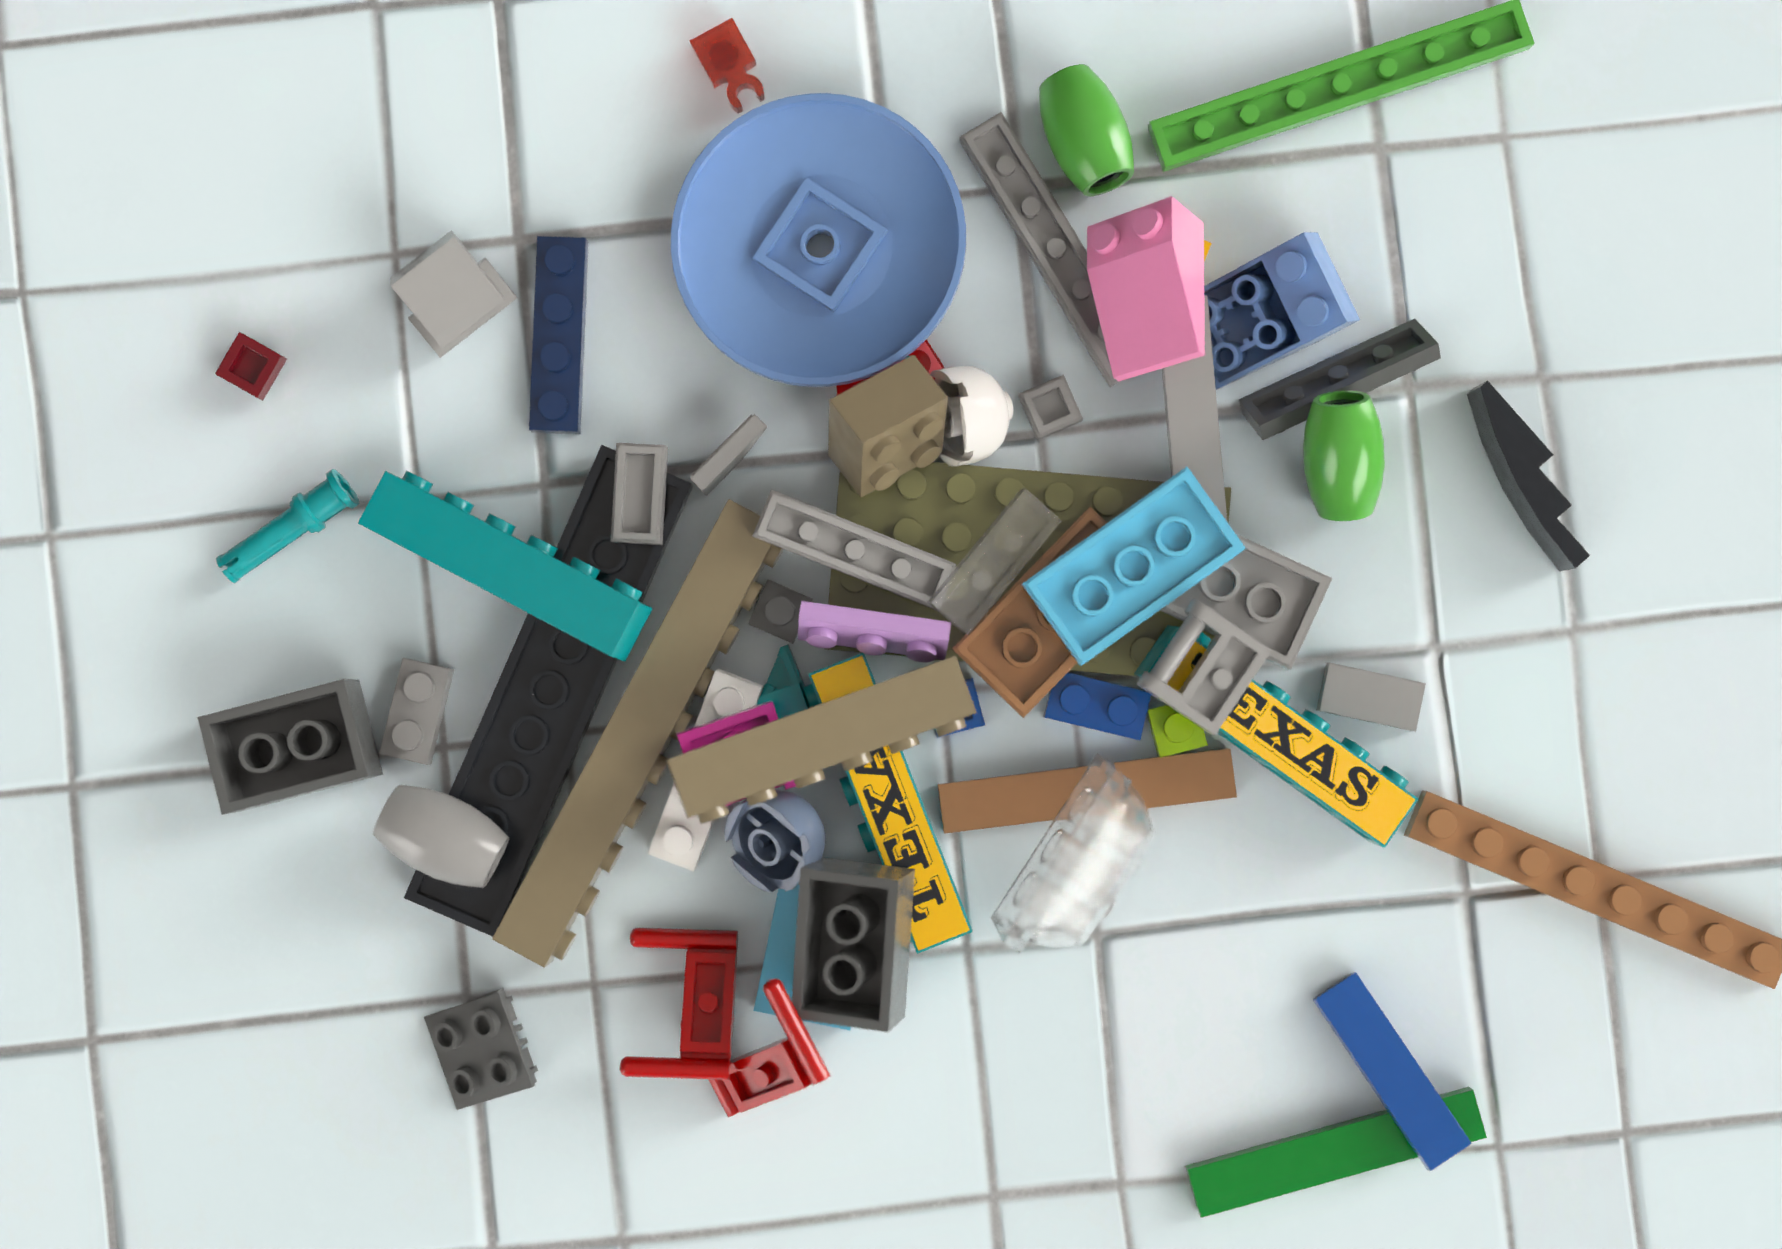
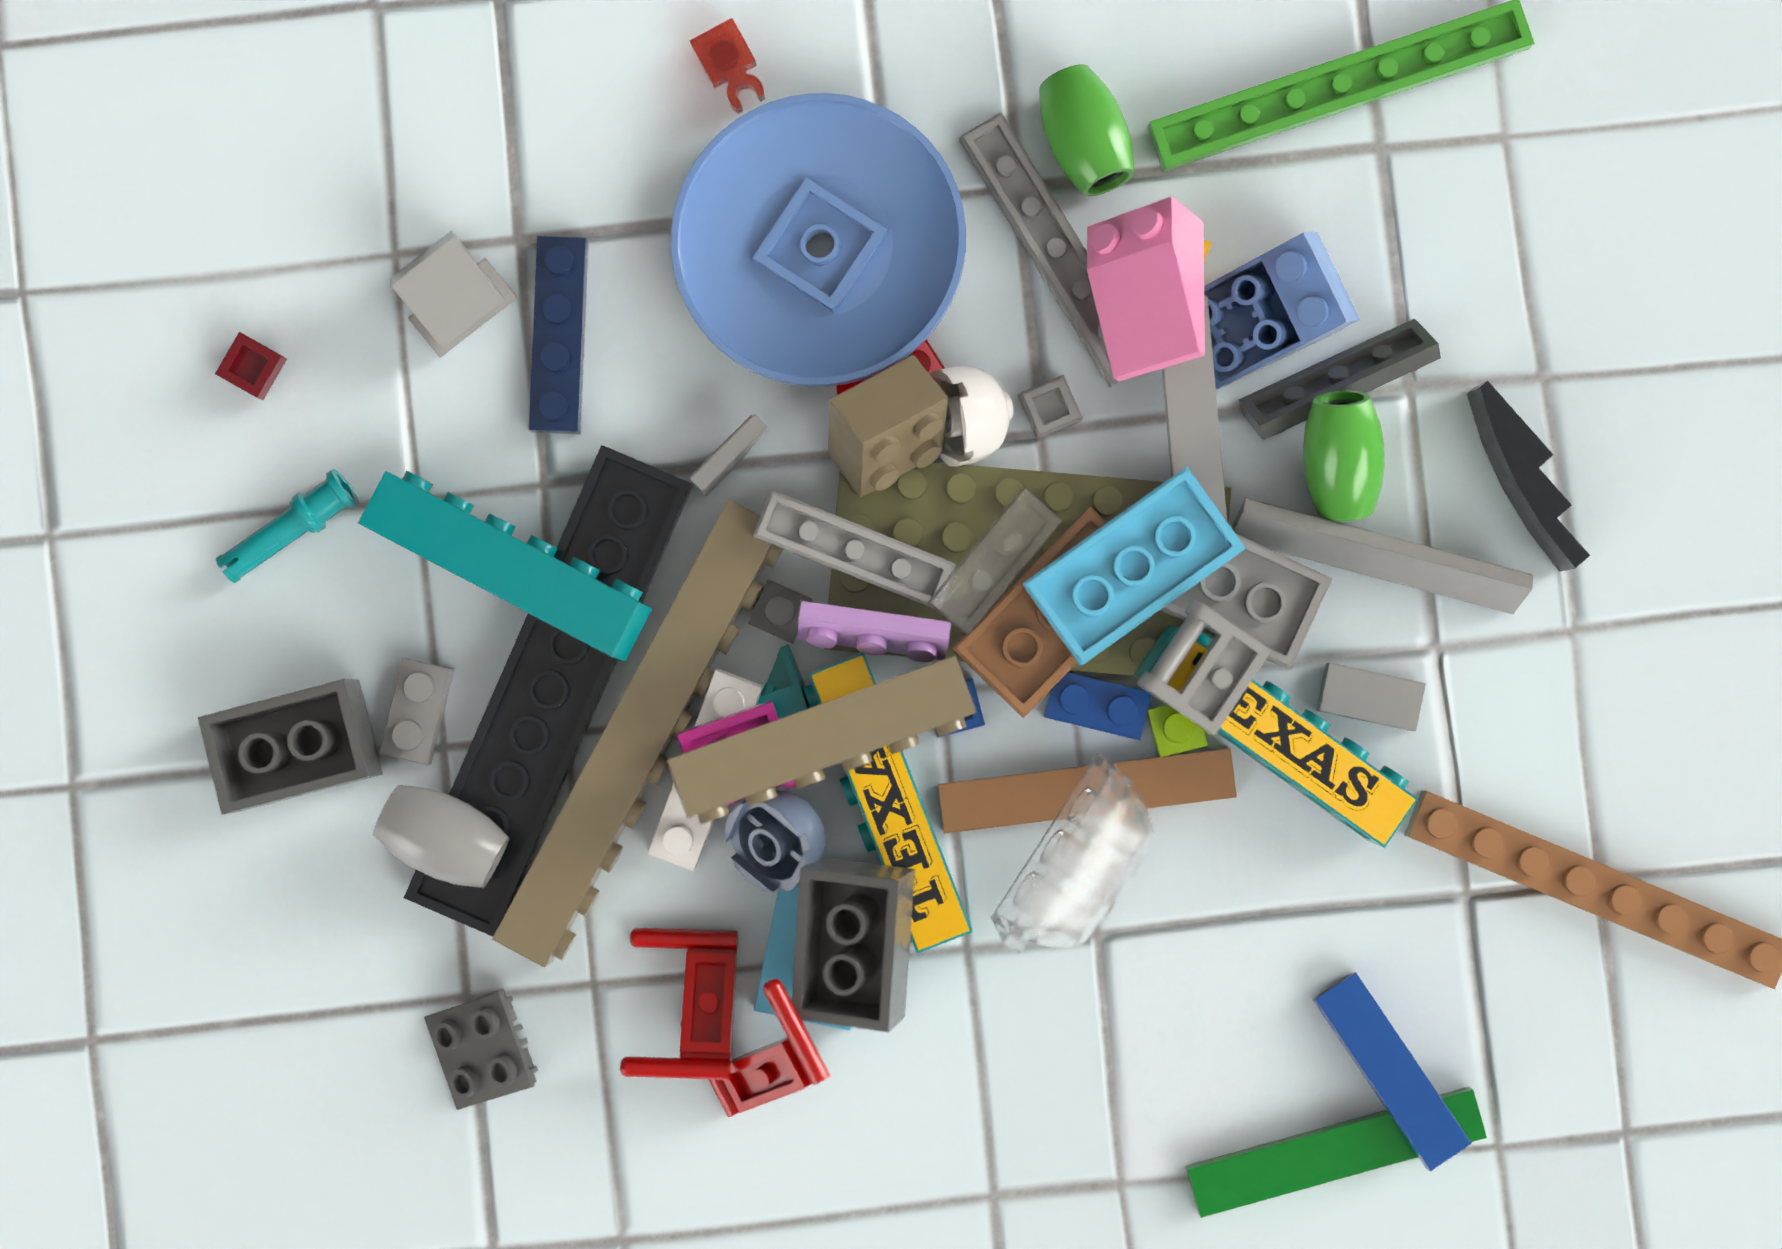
(639, 493): light grey tile -> none
(1382, 556): none -> light grey tile

